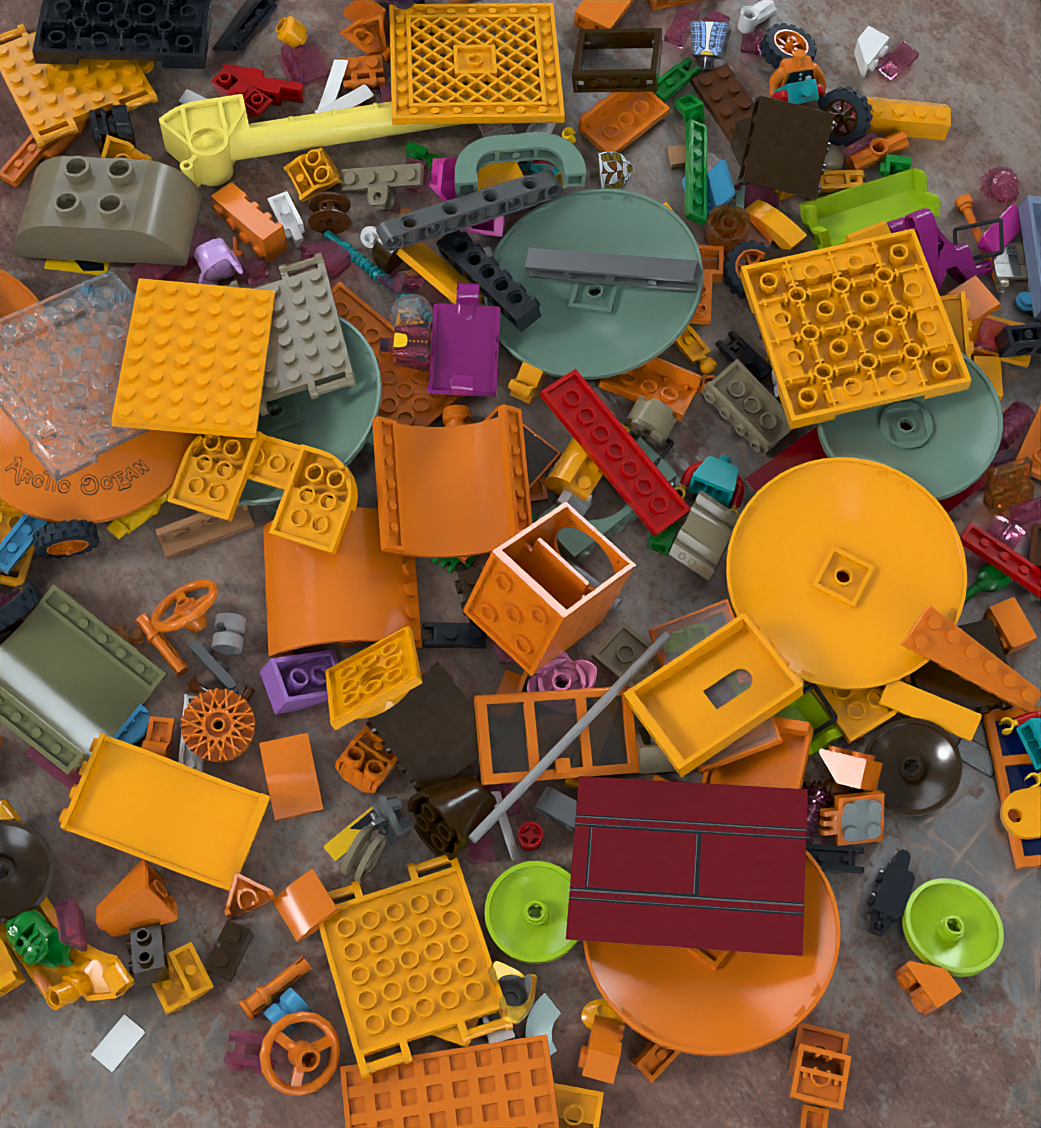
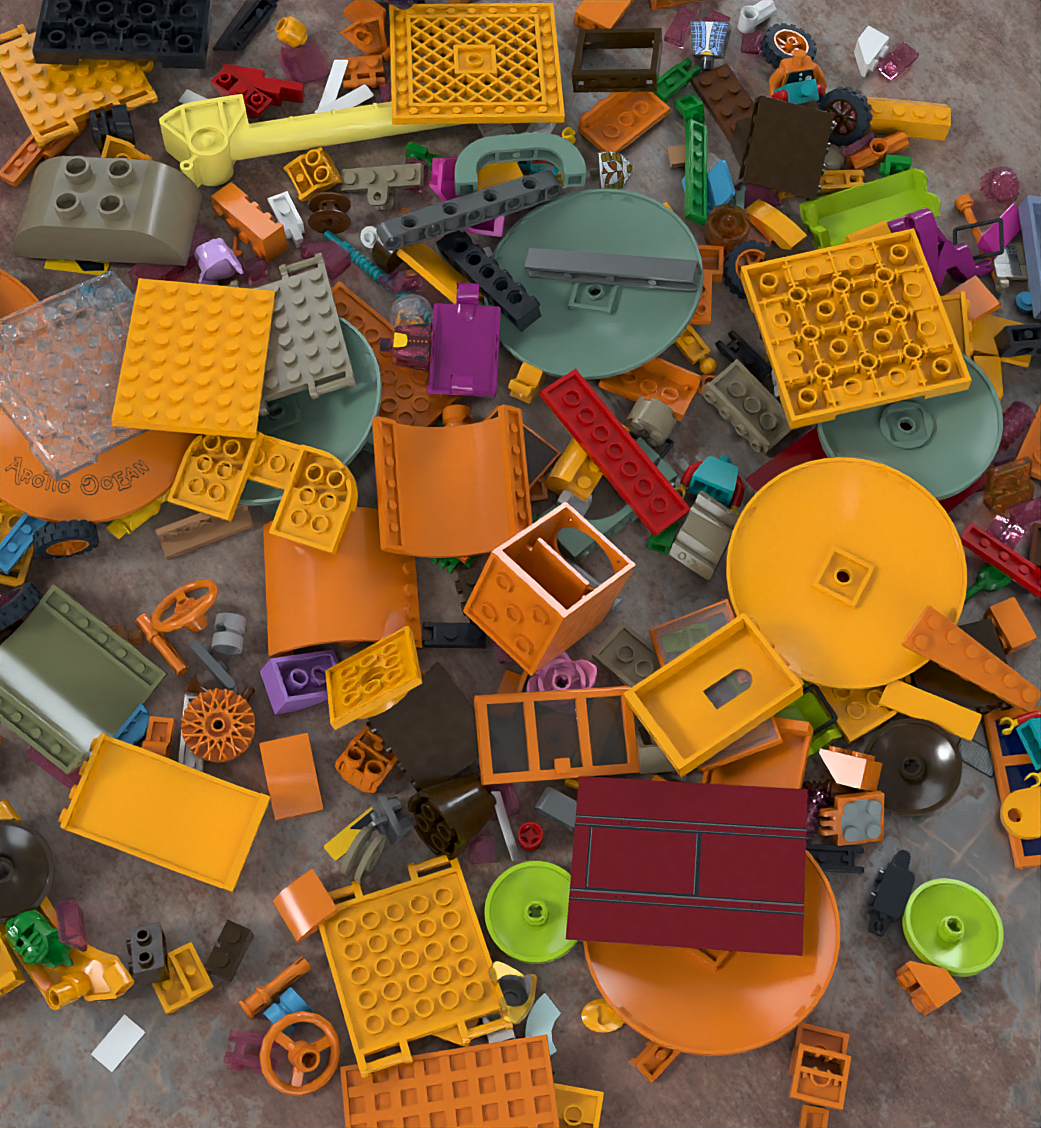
(136, 902): orange slope -> none
(246, 896): orange slope -> none
(551, 756): light grey piece -> none
(603, 1051): orange wedge -> none
(986, 332): clear pink panel -> none

